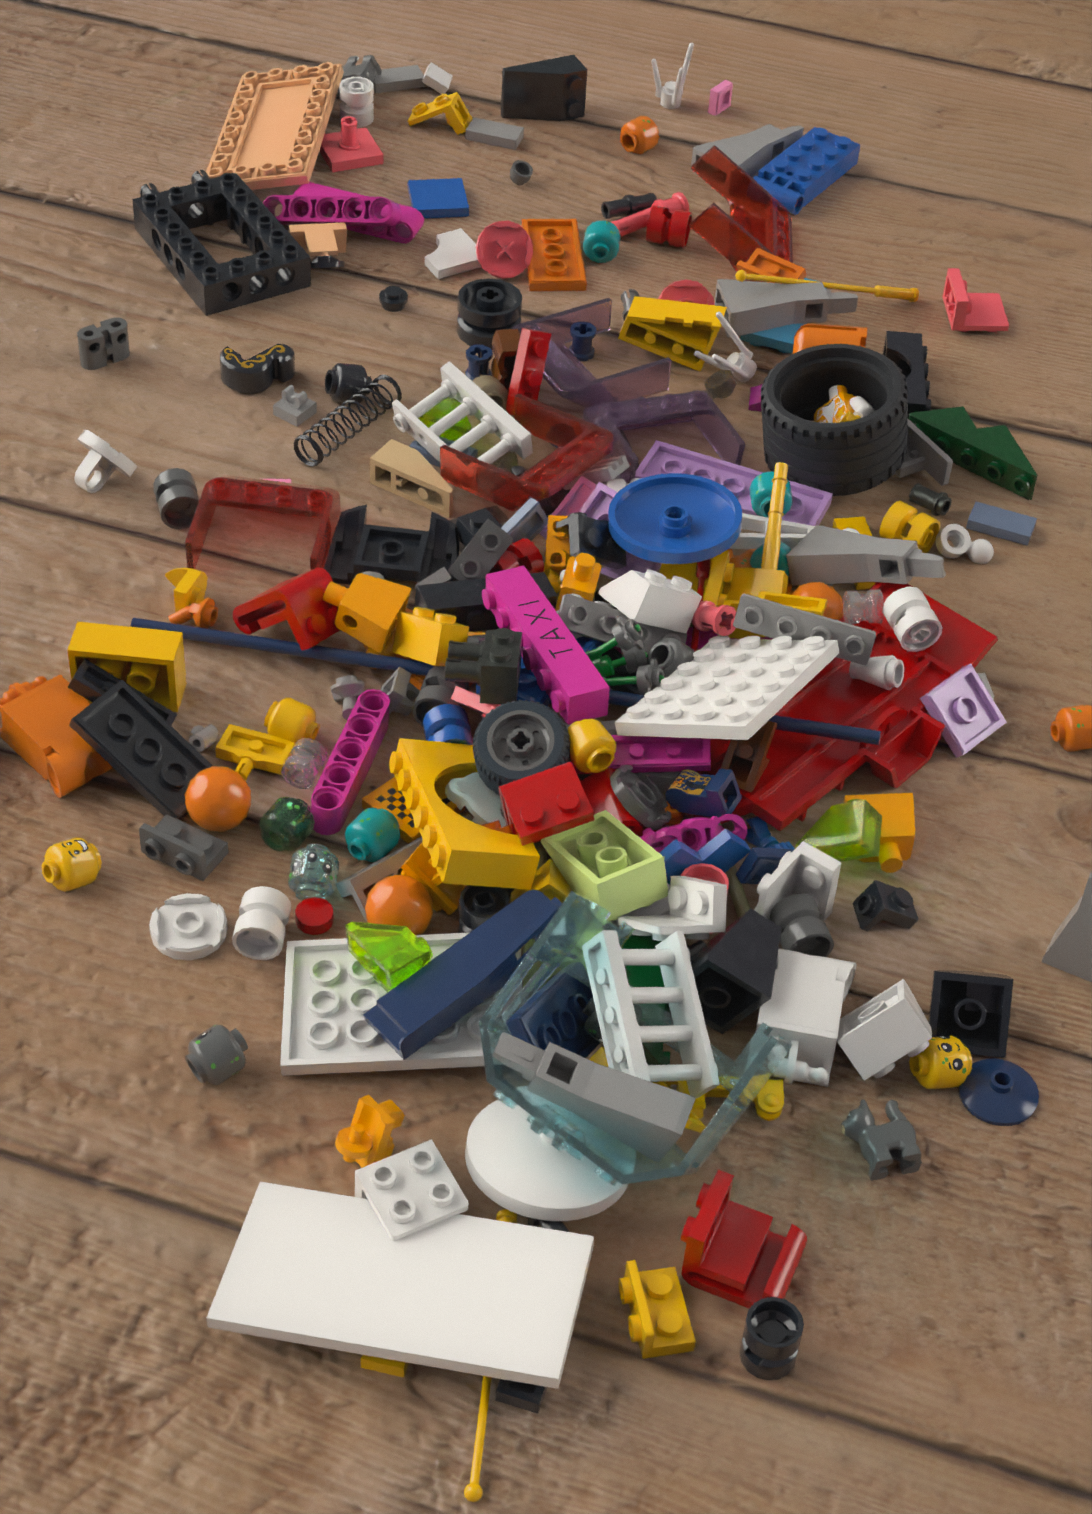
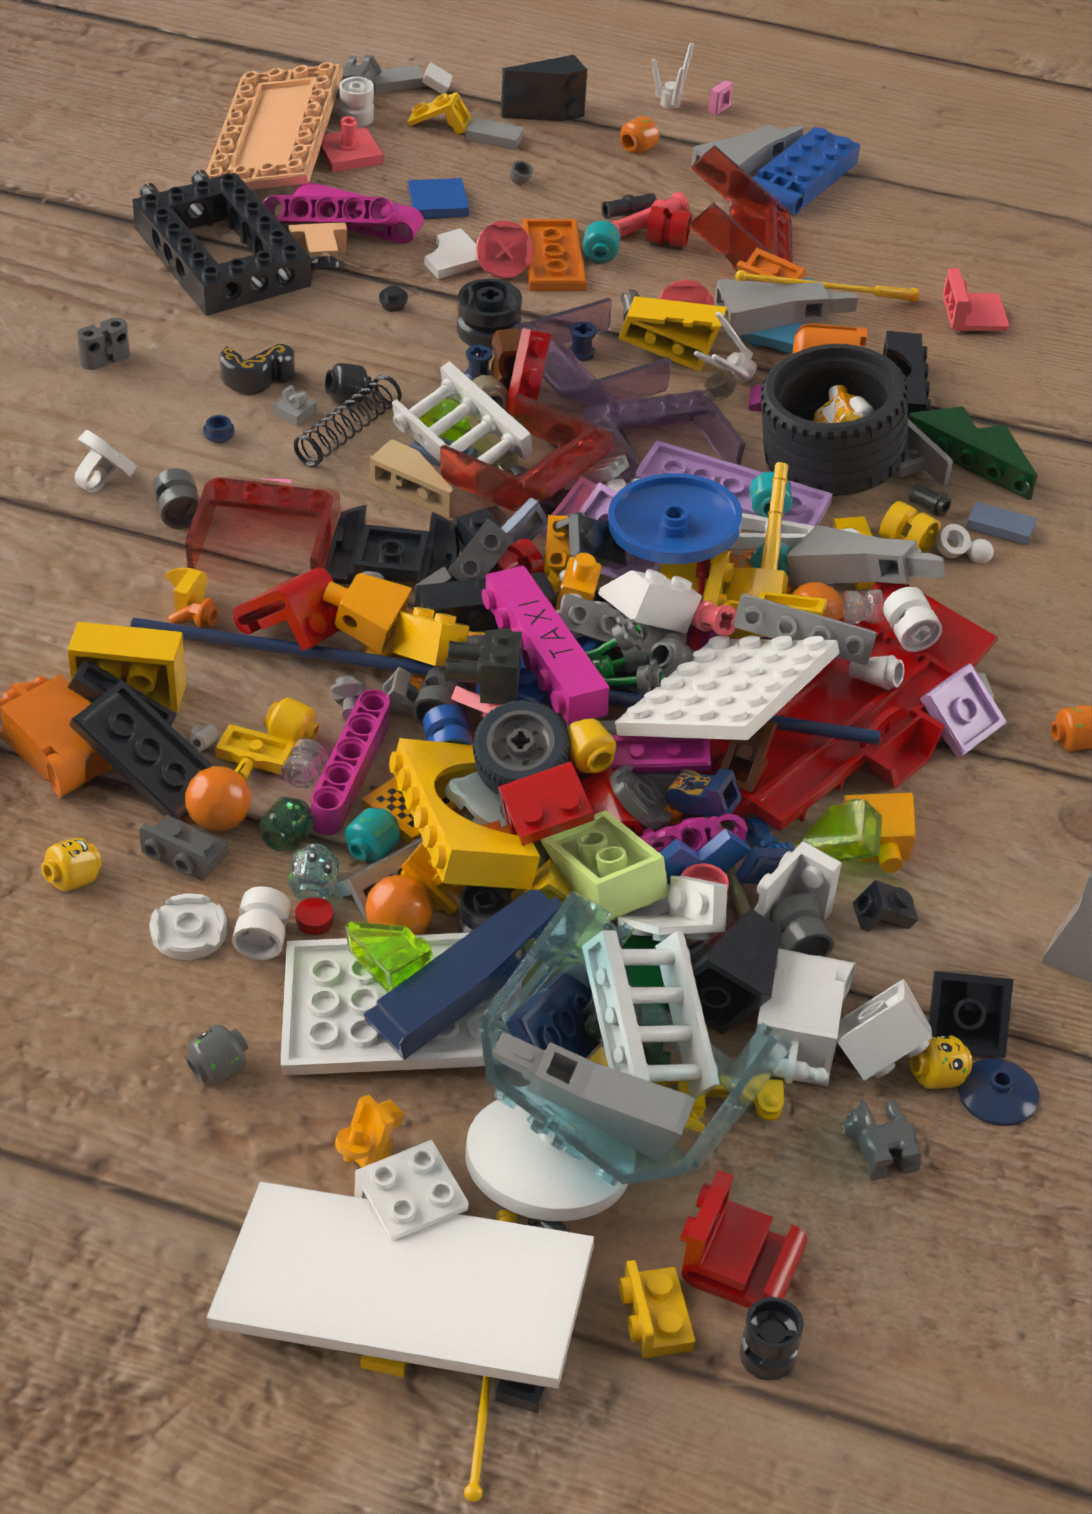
(218, 429): none -> dark blue plate

